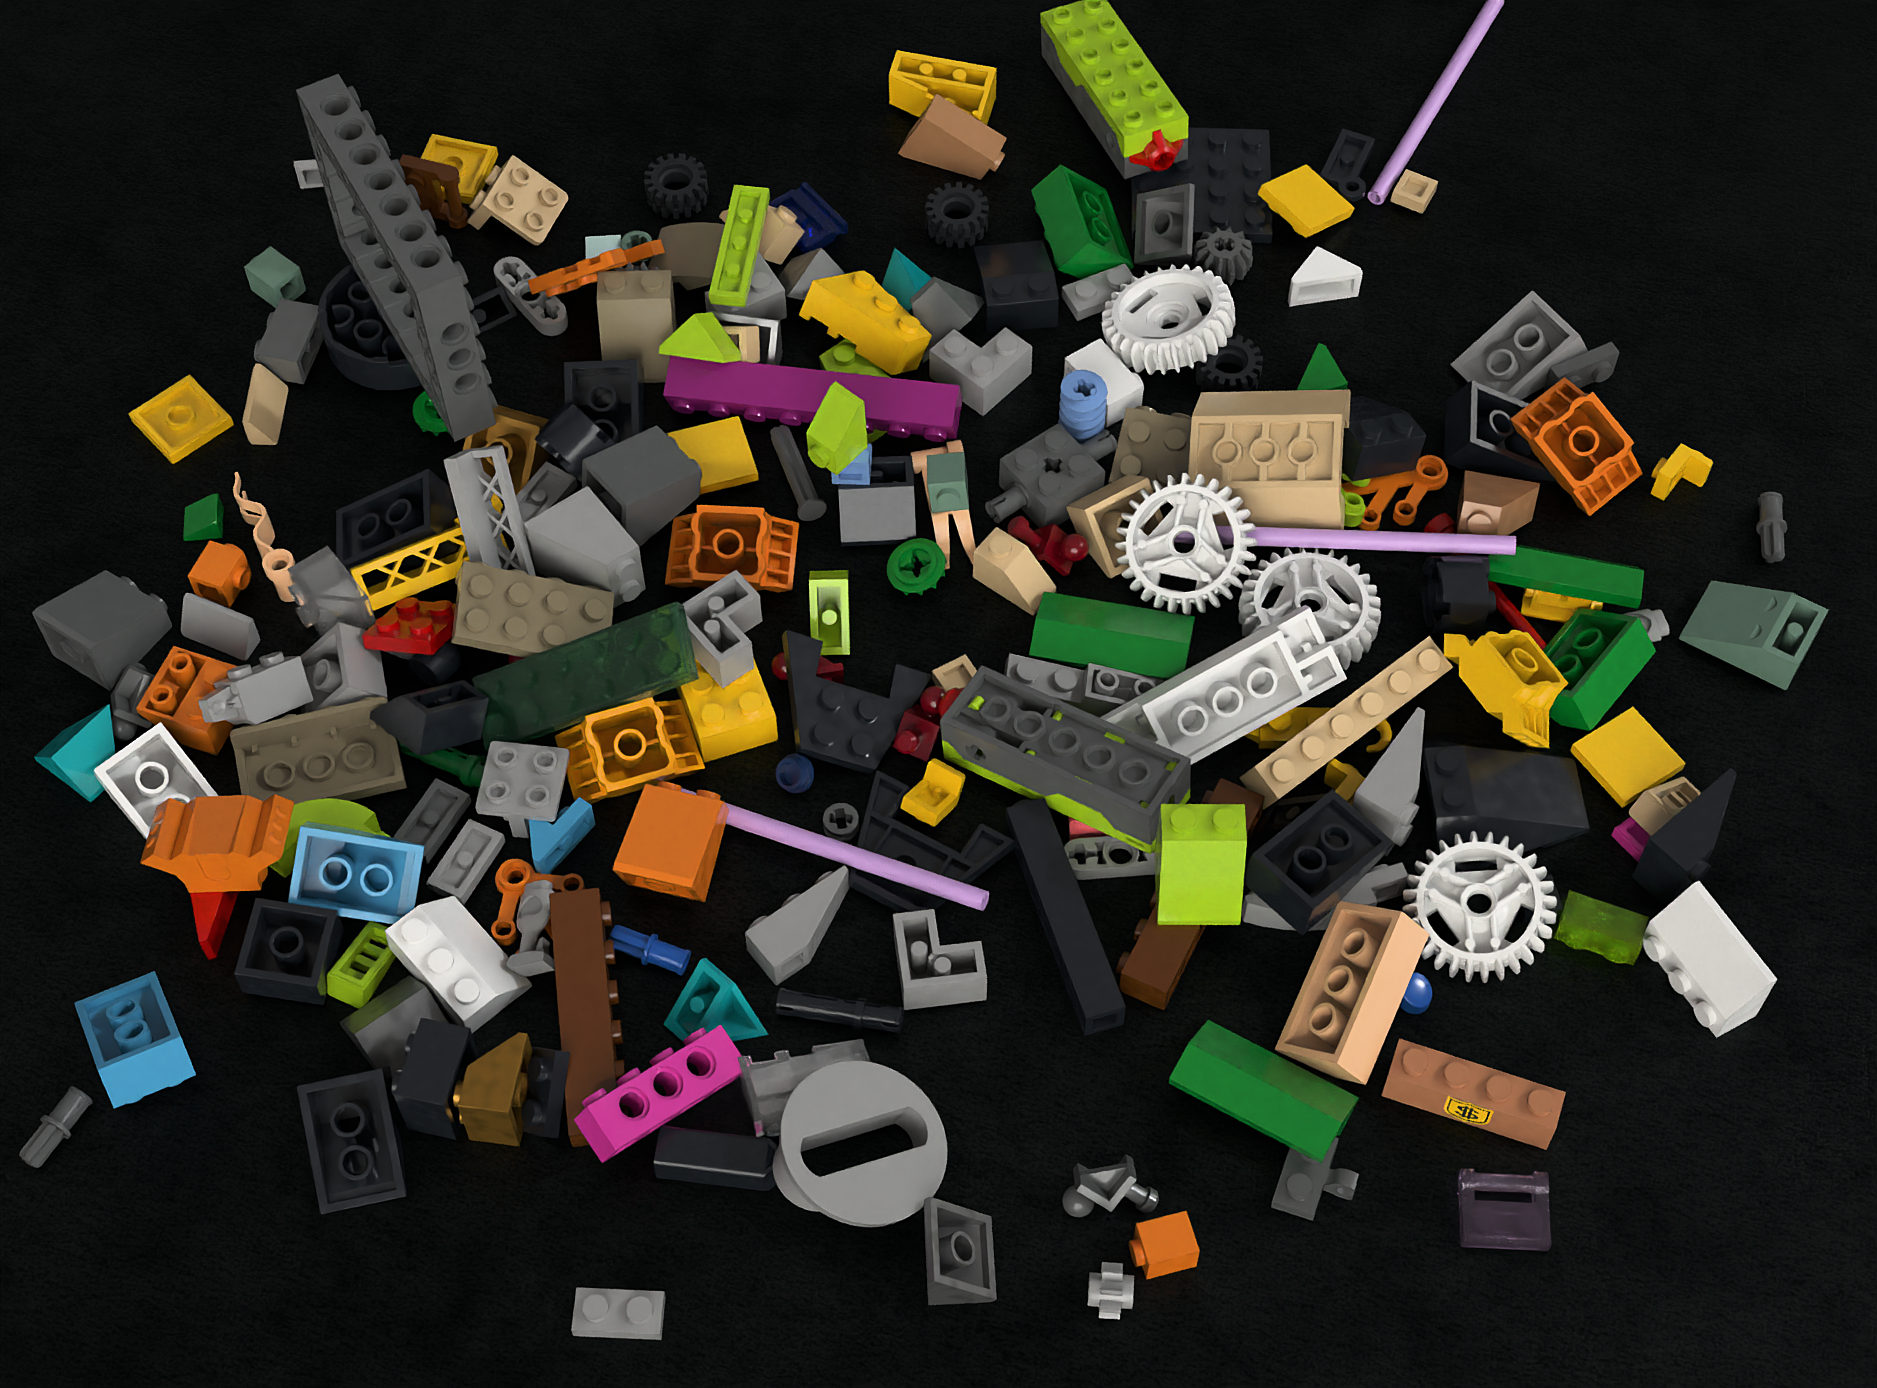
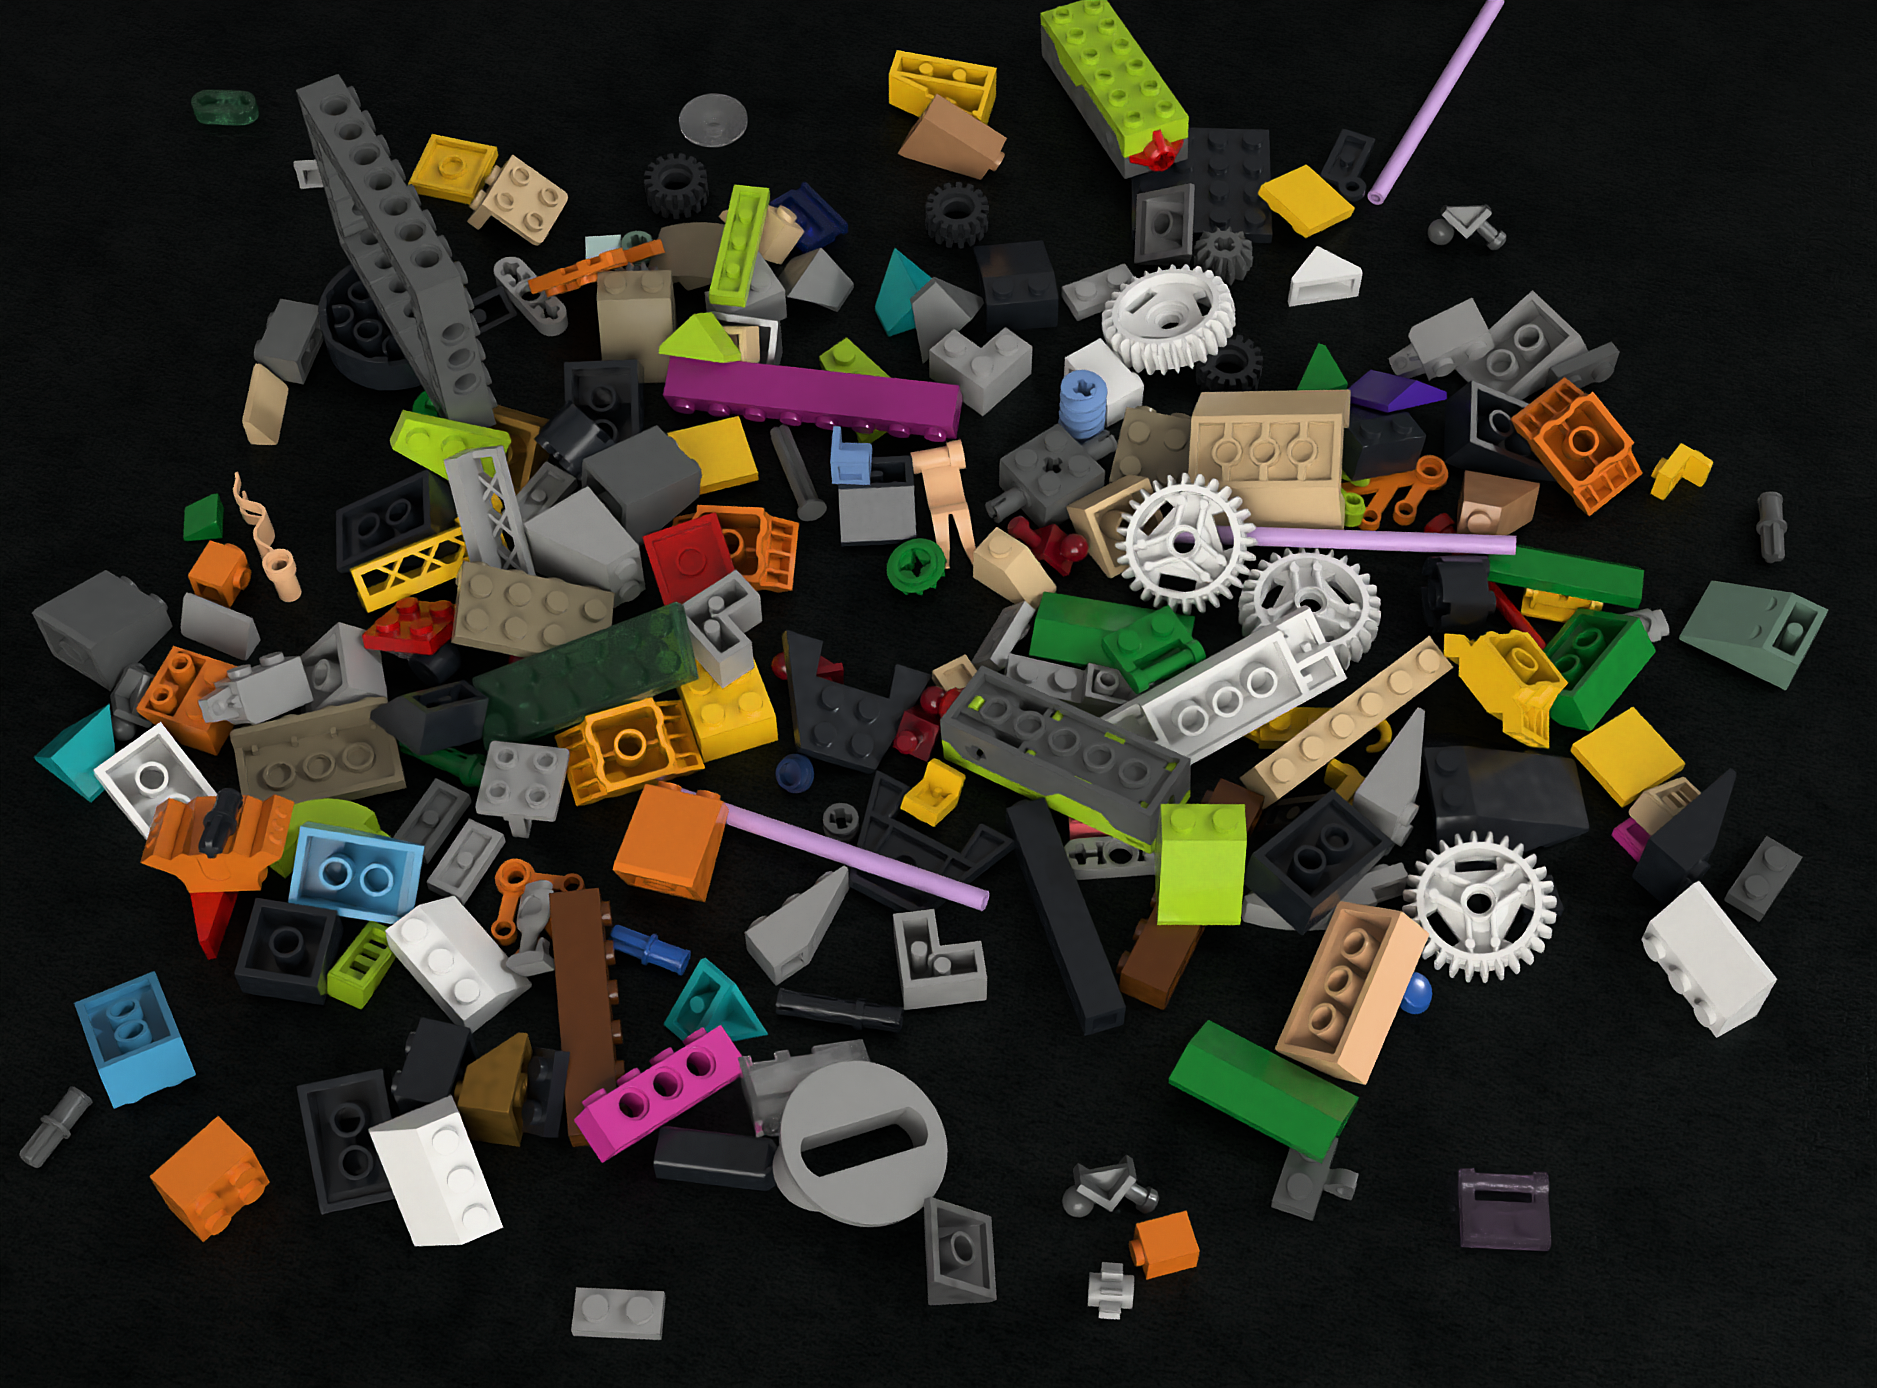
(181, 419): yellow tile -> none
(210, 1179): none -> orange brick
(220, 822): none -> black axle
(225, 107): none -> clear green beam
(274, 277): sand green brick -> none
(328, 594): clear slope -> none
(385, 1023): flat silver slope -> none
(427, 179): reddish brown plate -> none
(433, 439): none -> lime wing
(435, 1175): none -> white slope
(554, 842): dark azure slope -> none
(688, 558): none -> red plate
(713, 120): none -> clear dish
(830, 610): lime slope -> none
(837, 430): lime slope -> none
(869, 318): yellow wedge -> none
(947, 482): sand green brick -> none
(1005, 633): none -> light grey plate
(1079, 224): green slope -> none
(1148, 640): none -> green plate
(1392, 392): none -> dark purple slope
(1414, 191): tan plate -> none
(1444, 343): none -> light grey hinge
(1466, 221): none -> dark grey piece
(1473, 1094): nougat brick -> none
(1601, 928): clear neon green bracket -> none
(1763, 878): none -> dark grey plate

